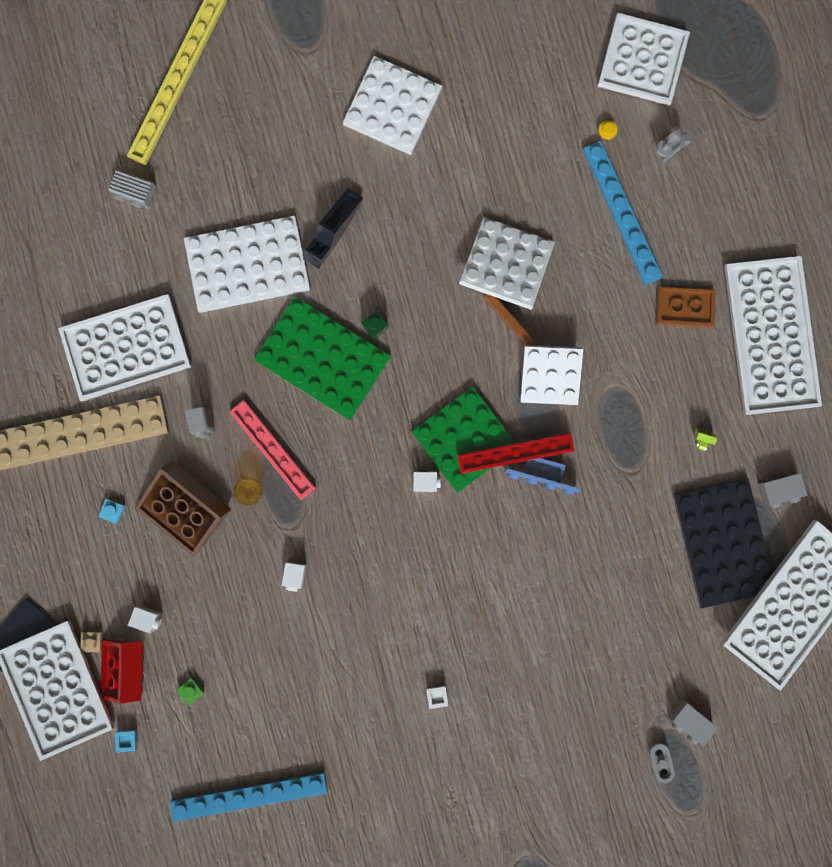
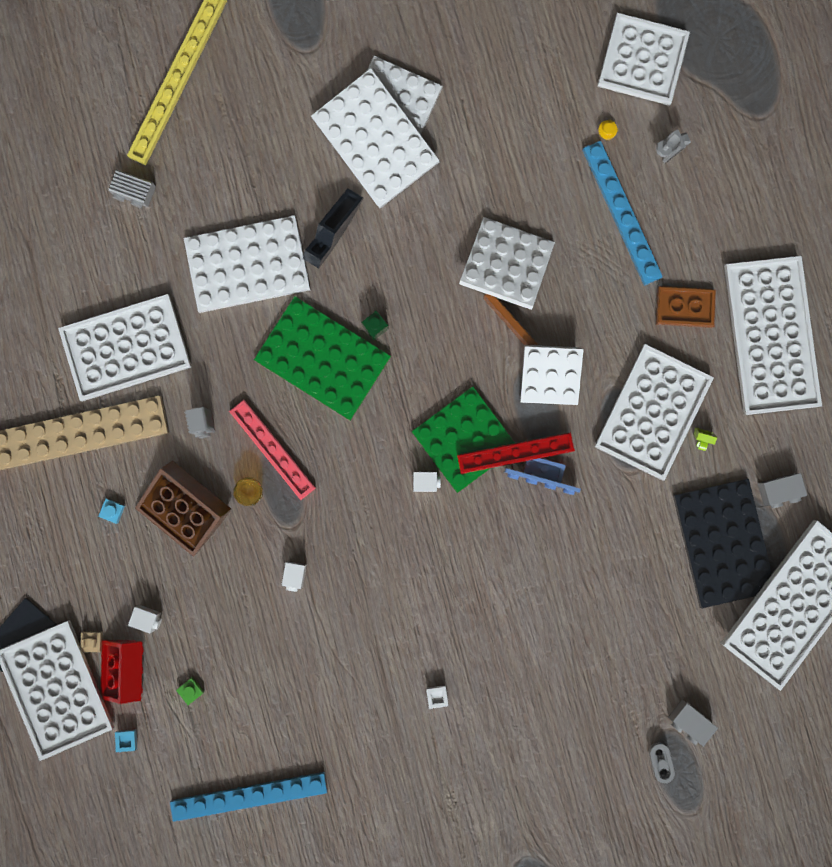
(375, 138): none -> white plate
(654, 412): none -> white plate

